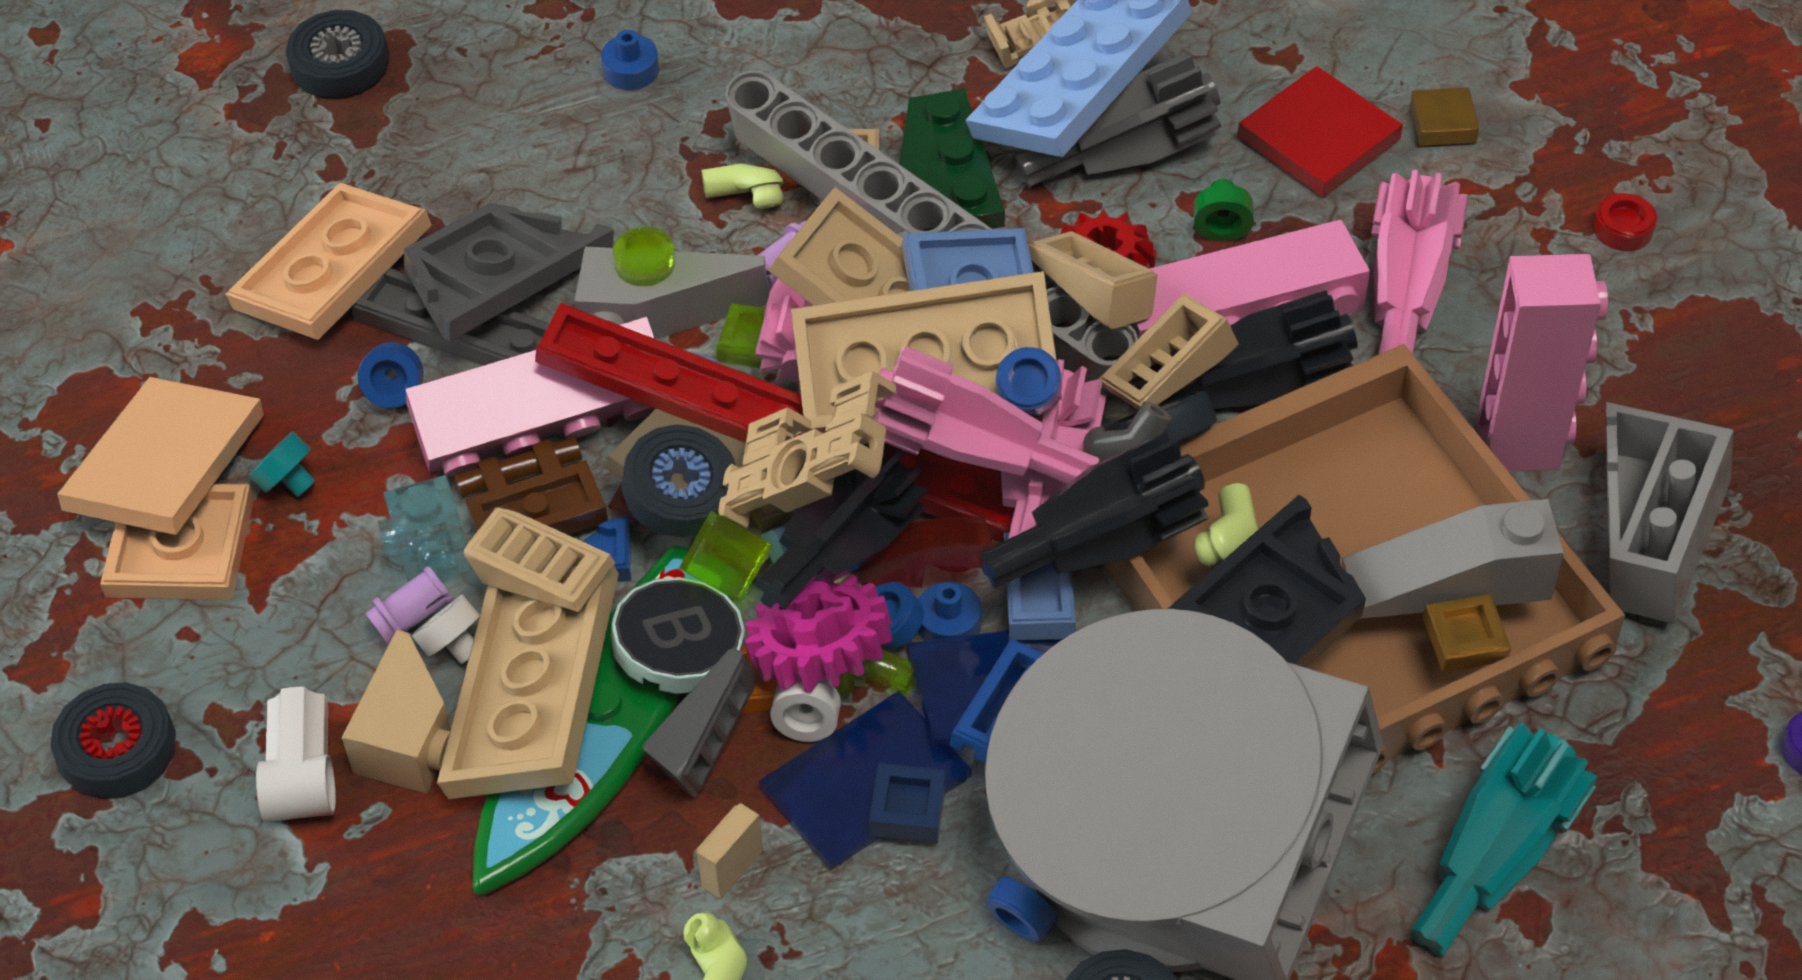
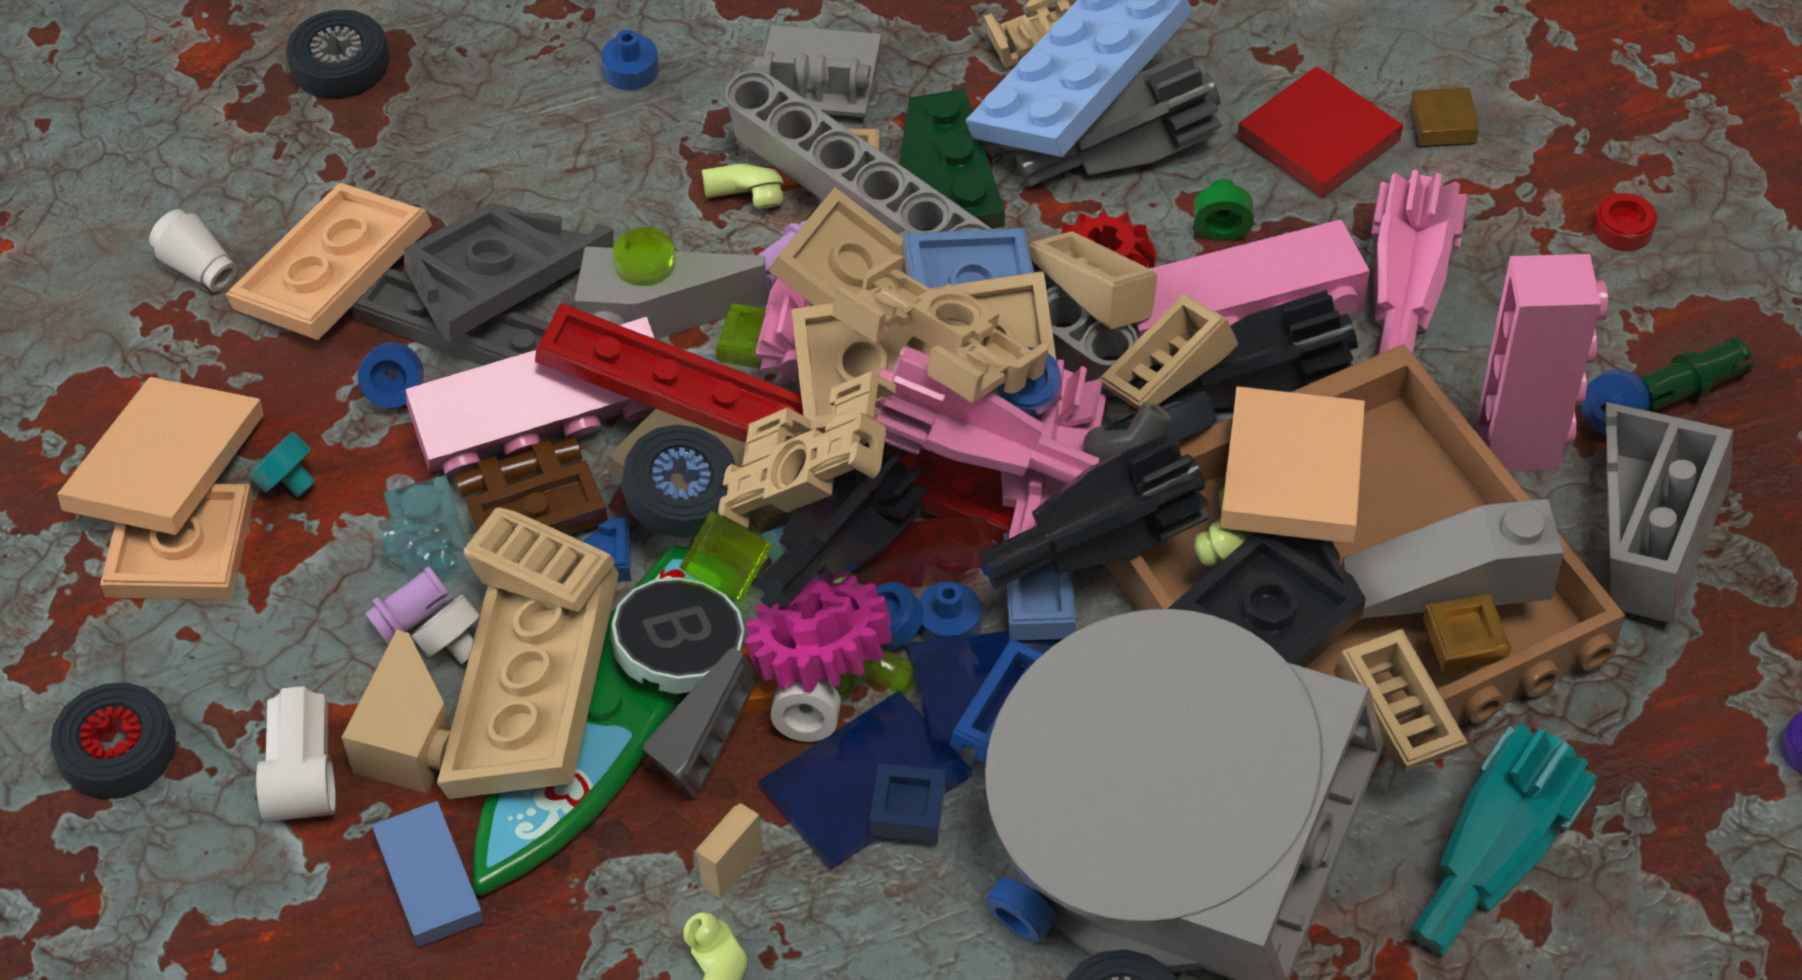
(191, 249): none -> white cone
(428, 874): none -> medium blue tile
(823, 66): none -> light grey hinge
(963, 358): none -> tan piece
(1294, 465): none -> light nougat tile
(1396, 655): none -> tan slope
(1614, 387): none -> blue tile
(1694, 374): none -> dark green pin

